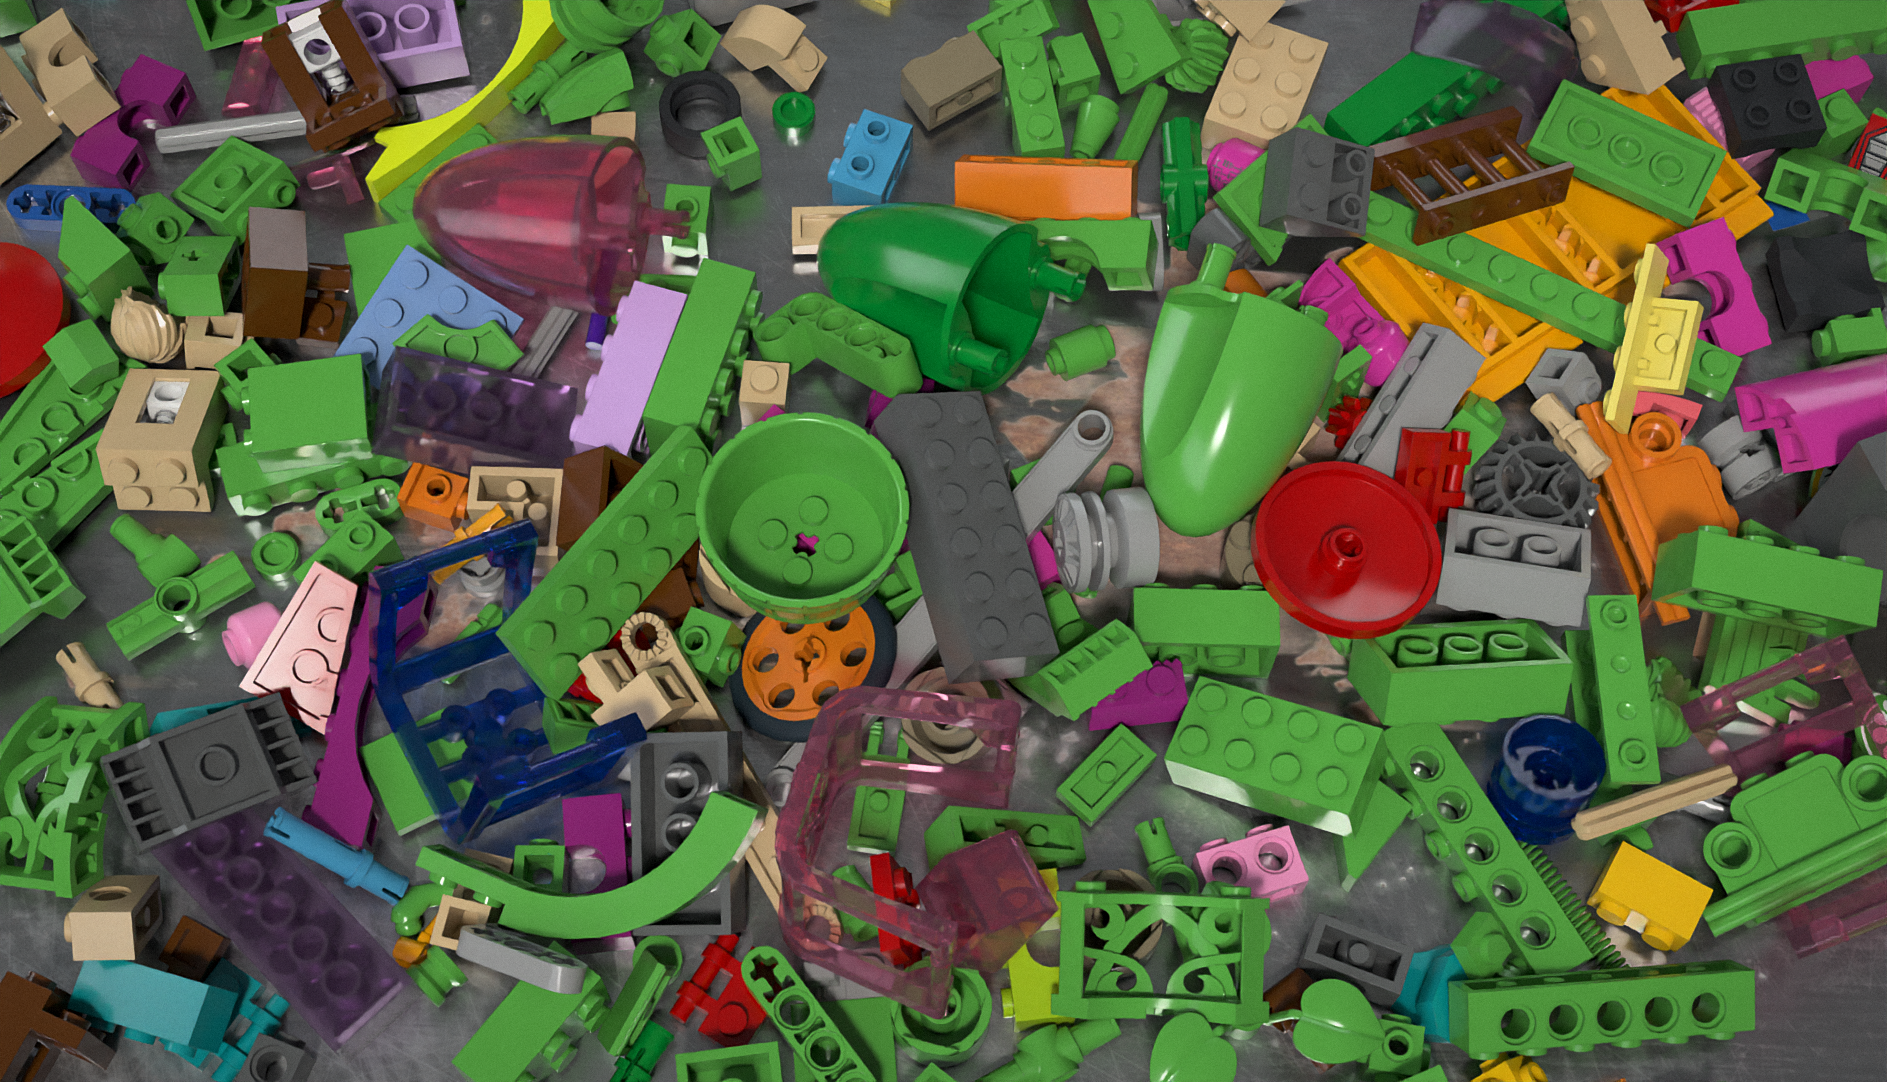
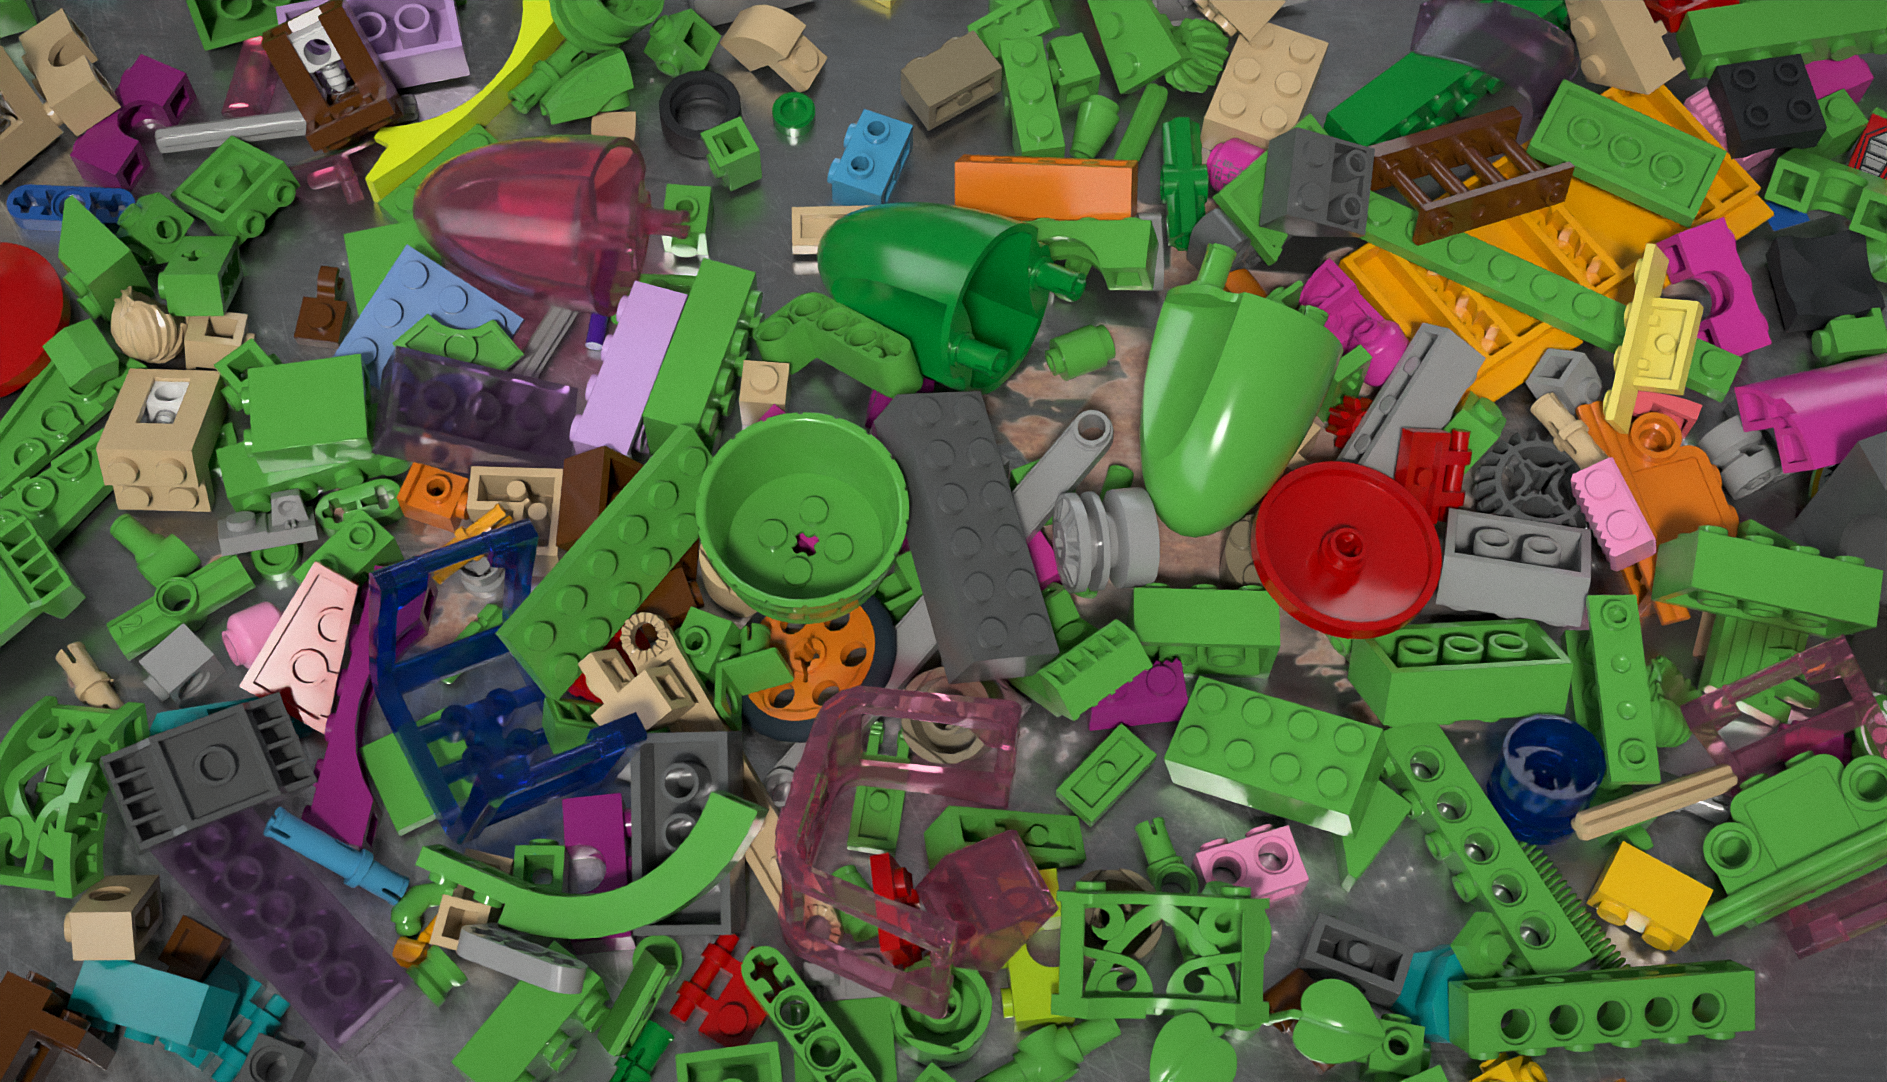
(180, 667): none -> light grey brick
(279, 274): reddish brown brick -> none
(285, 525): none -> light grey hinge
(751, 672): none -> bright green bracket
(1613, 514): none -> bright pink brick

